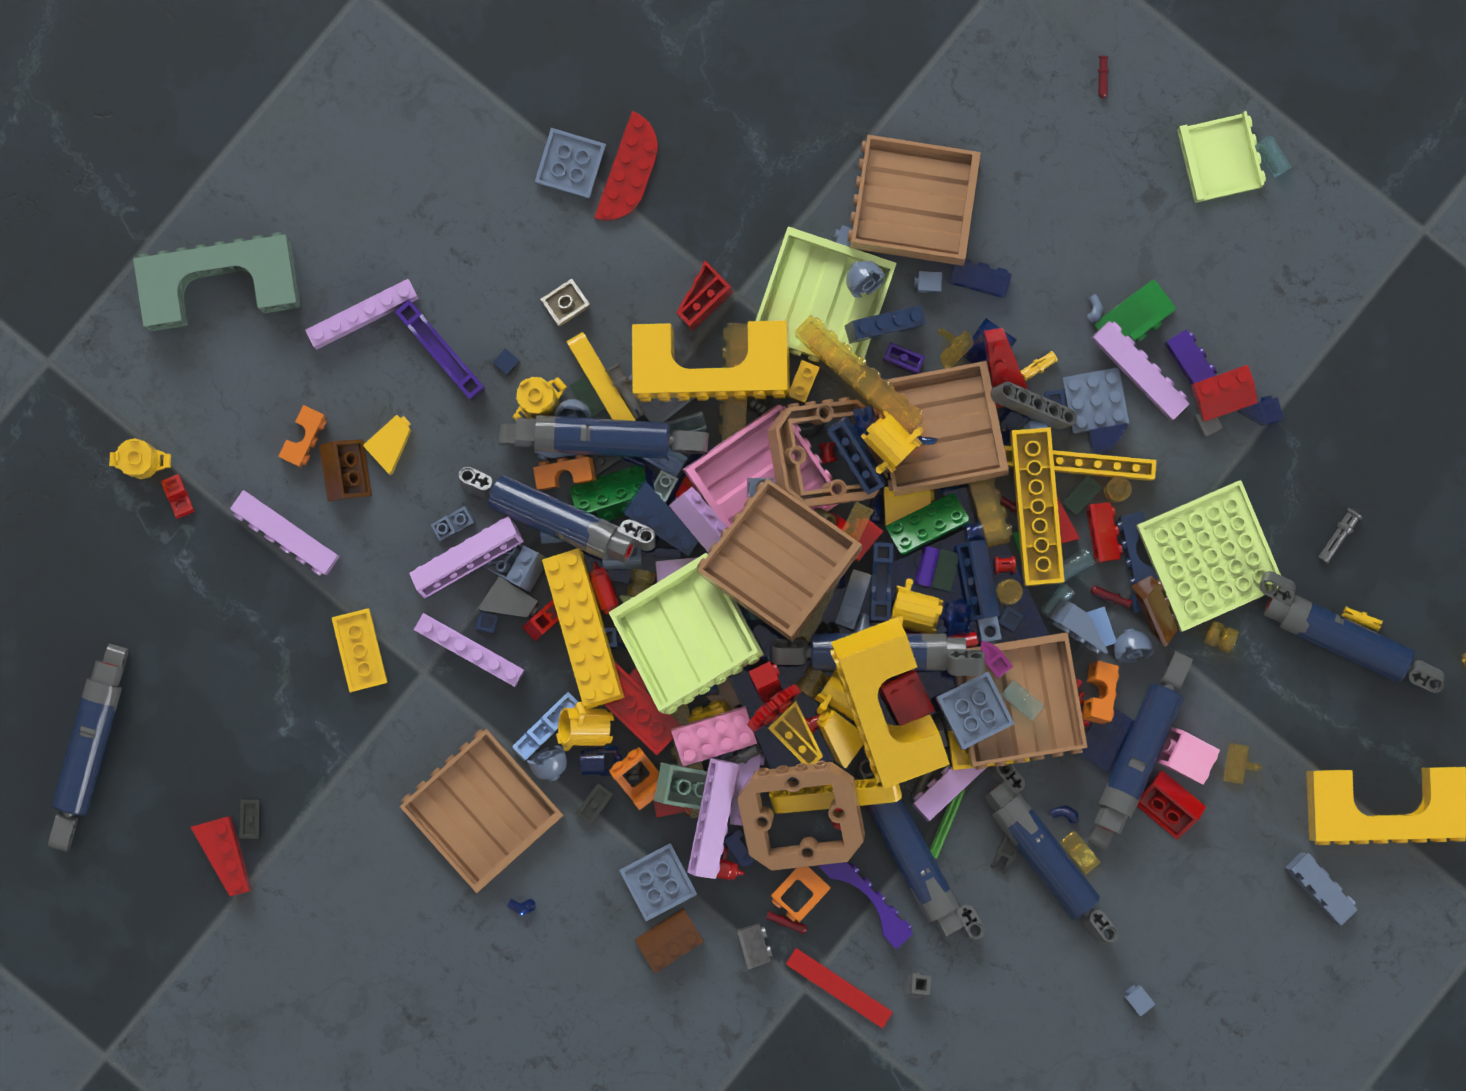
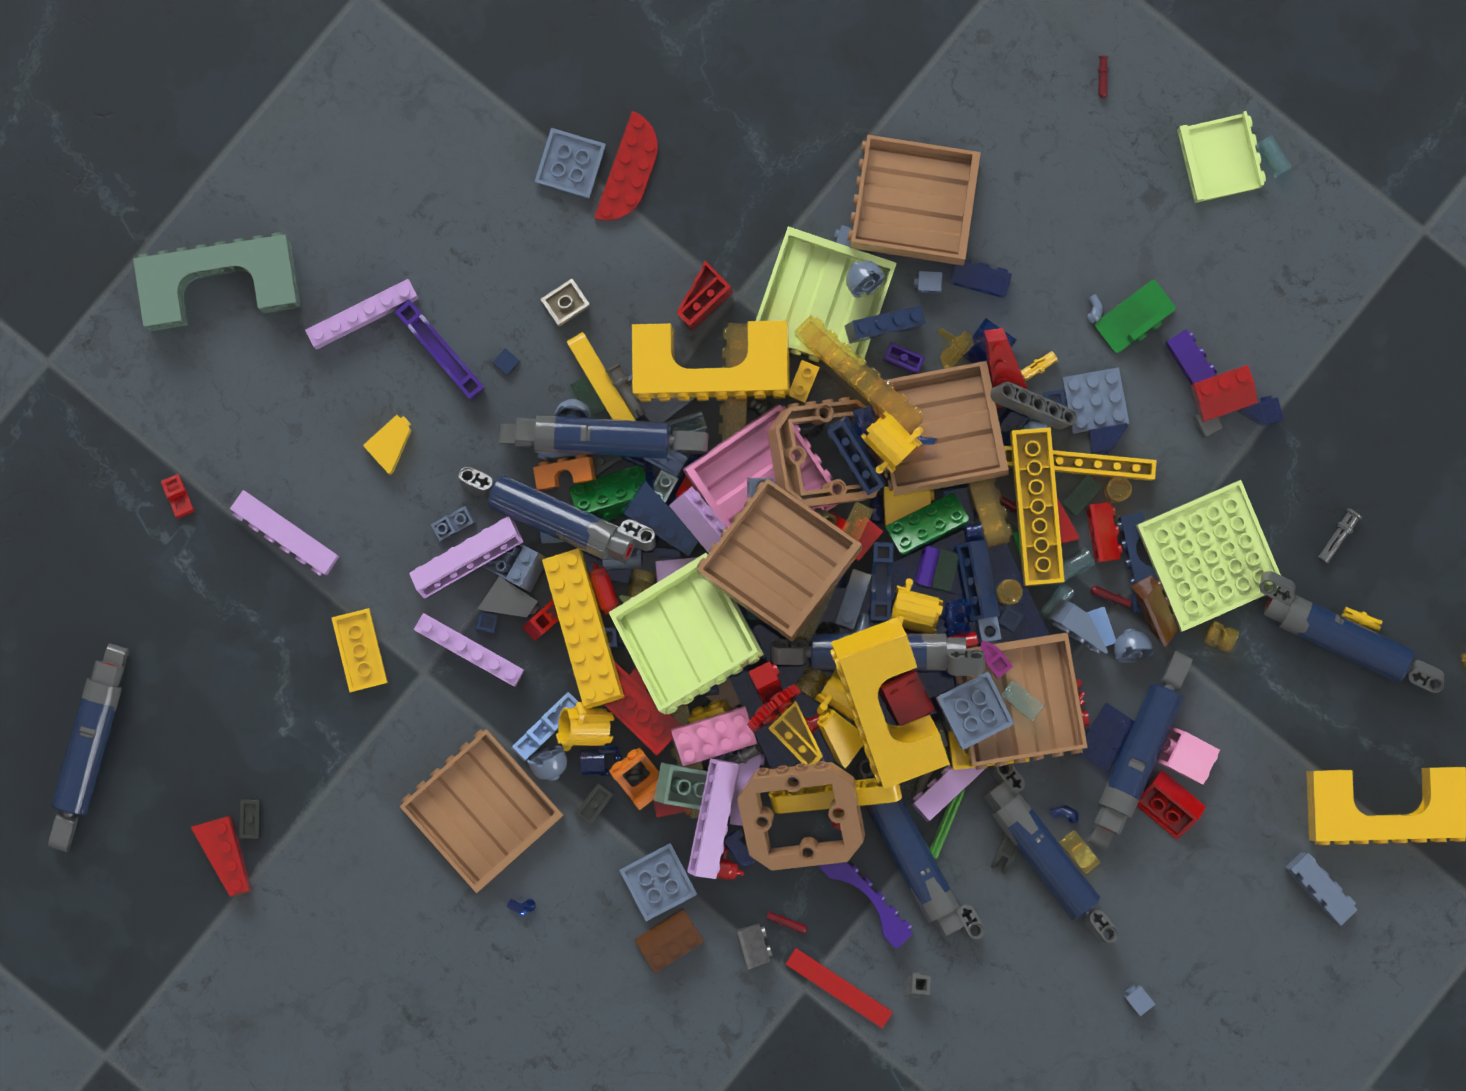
(139, 459): yellow container -> none
(299, 452): orange arch -> none
(345, 470): reddish brown slope -> none
(538, 397): yellow container -> none
(809, 879): orange window -> none
(828, 453): red bush -> none
(1005, 565): red bush -> none
(1104, 677): orange arch -> none
(1140, 370): lavender brick -> none
(1237, 763): clear yellow plate -> none

